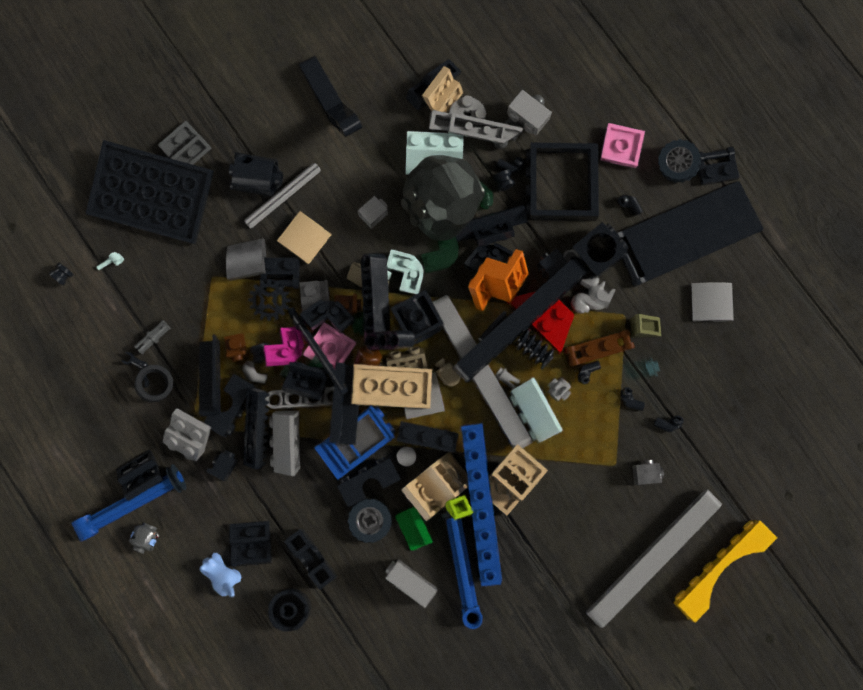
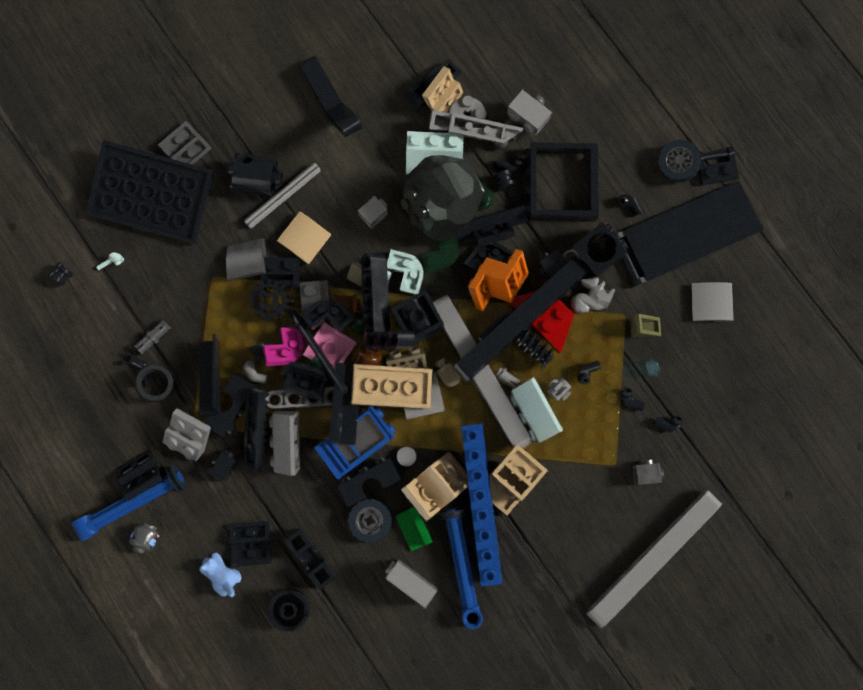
(236, 347): reddish brown bracket -> none
(427, 437): black arch -> none
(458, 507): lime slope -> none
(599, 348): reddish brown plate -> none
(622, 145): bright pink plate -> none
(696, 598): yellow arch -> none

